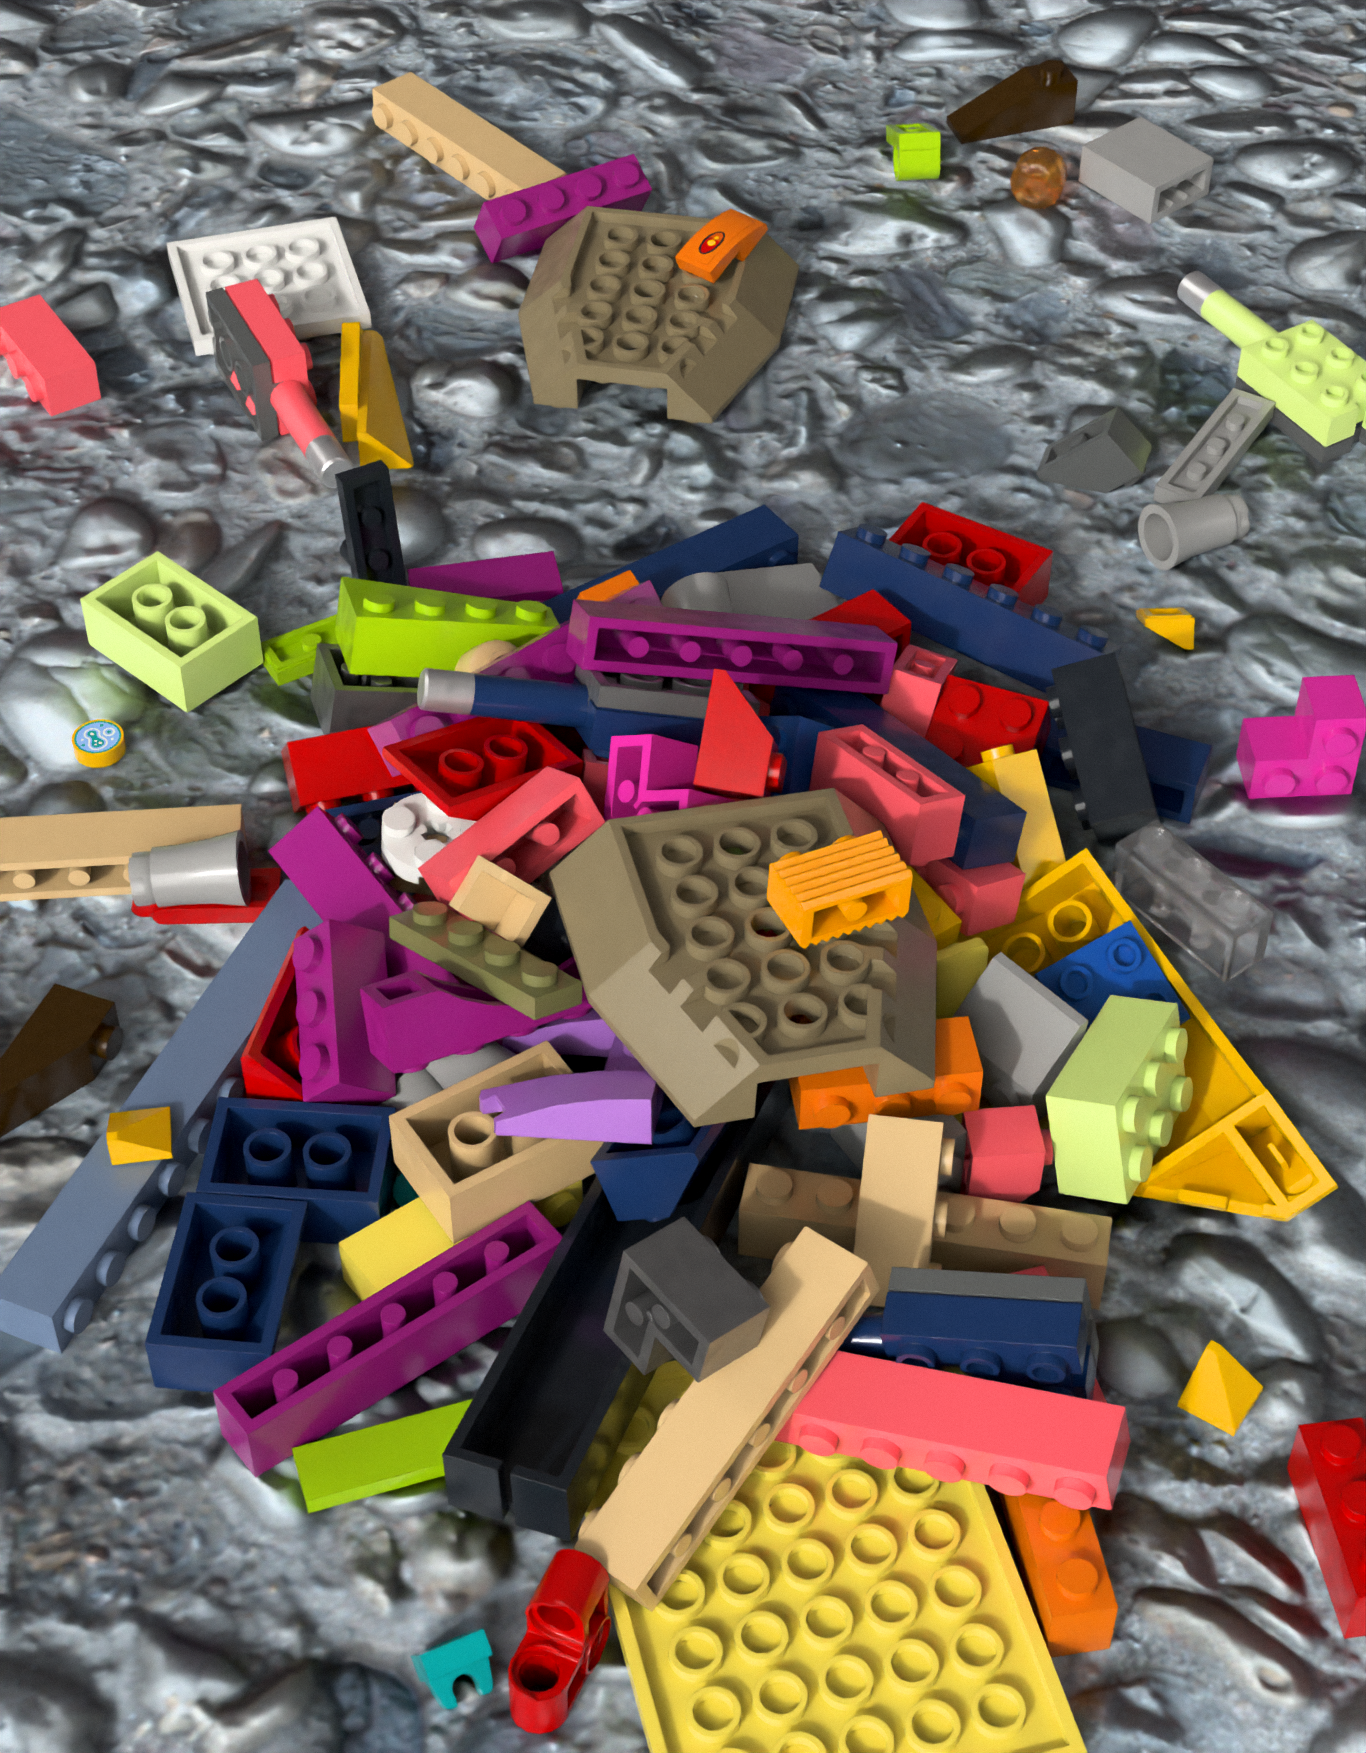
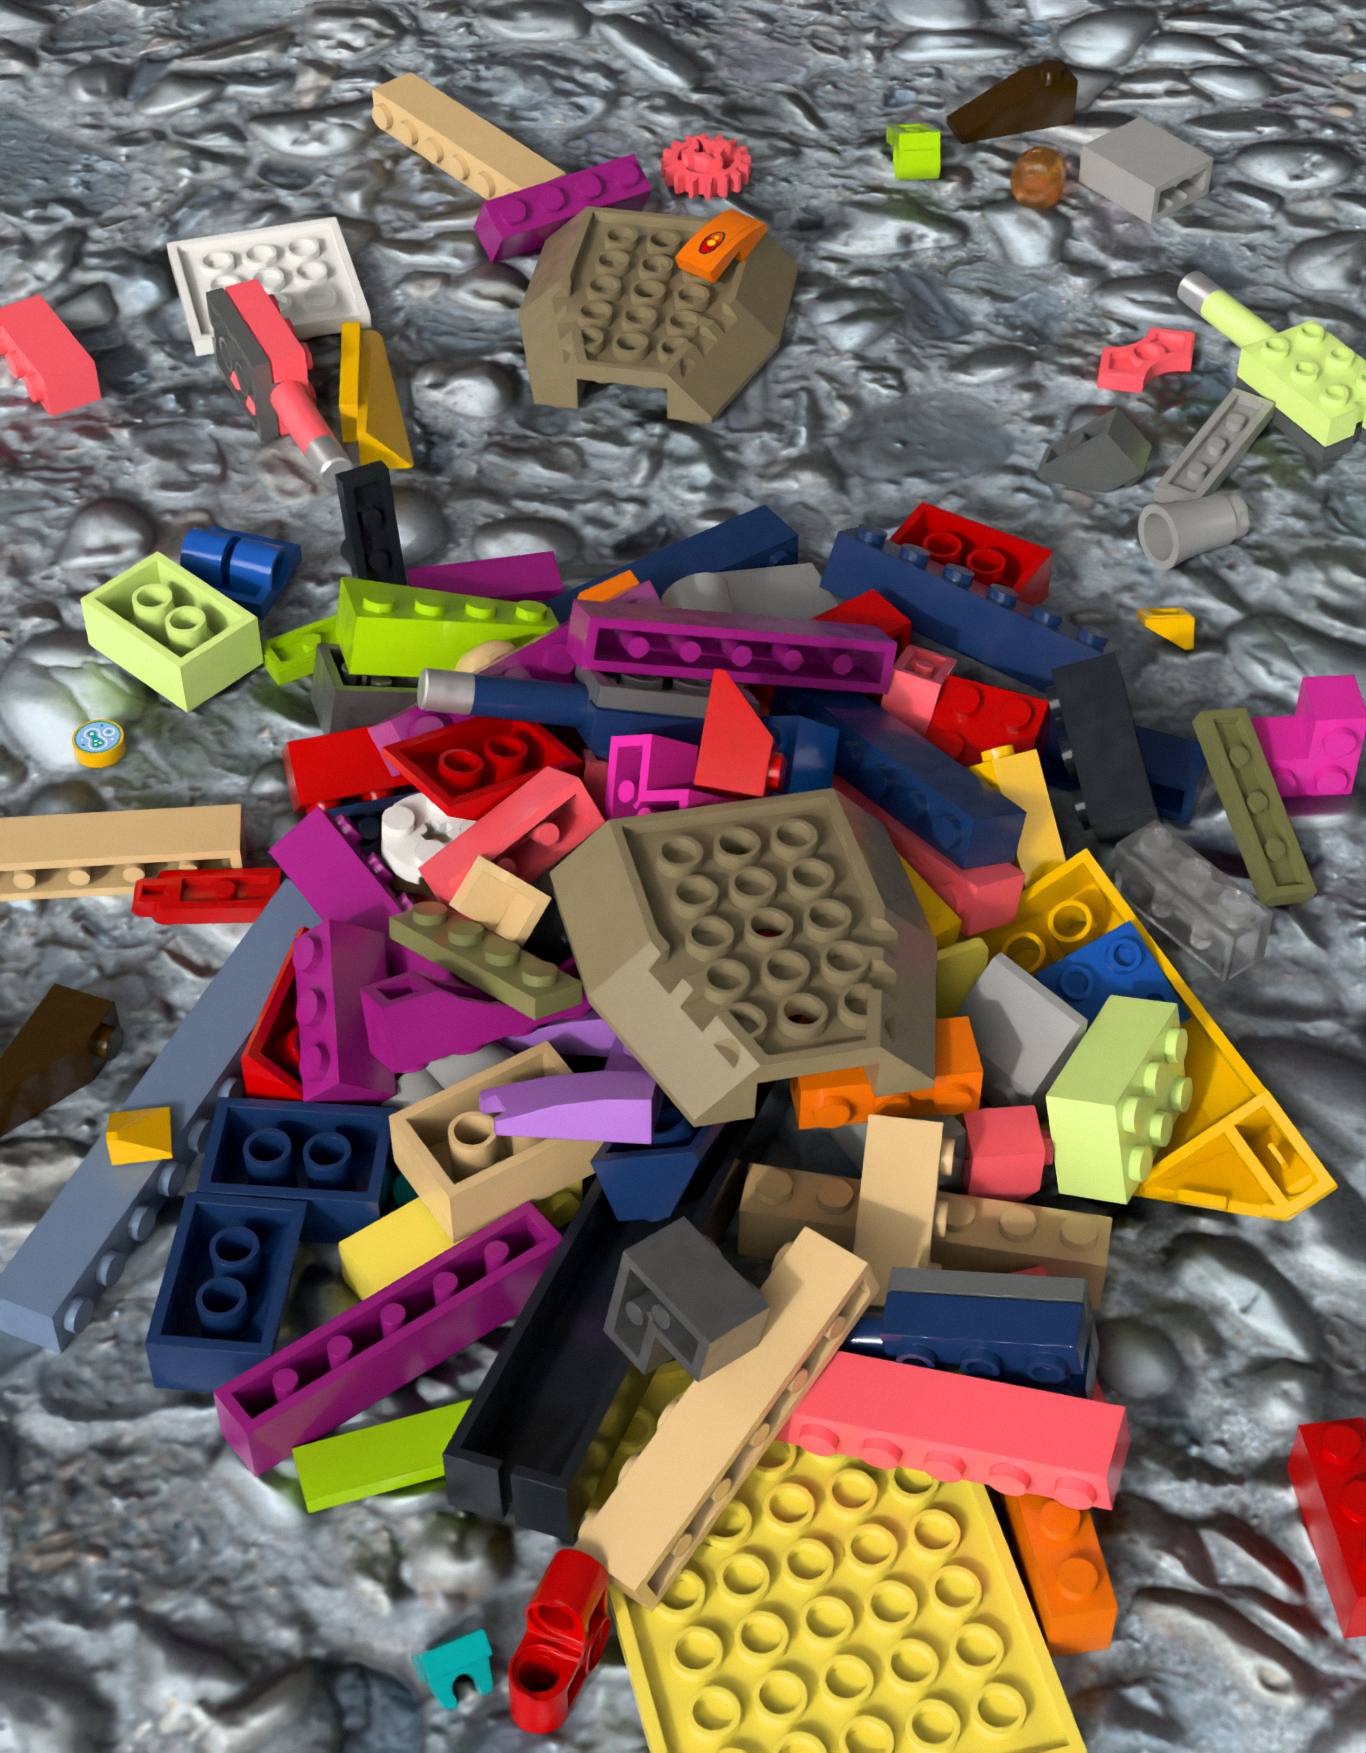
(193, 873): light grey plant -> none
(241, 565): none -> blue plate
(705, 166): none -> coral gear
(839, 888): light orange brick -> none
(908, 798): coral brick -> none
(1134, 365): none -> coral tile
(1220, 1390): yellow slope -> none
(1254, 807): none -> olive plate

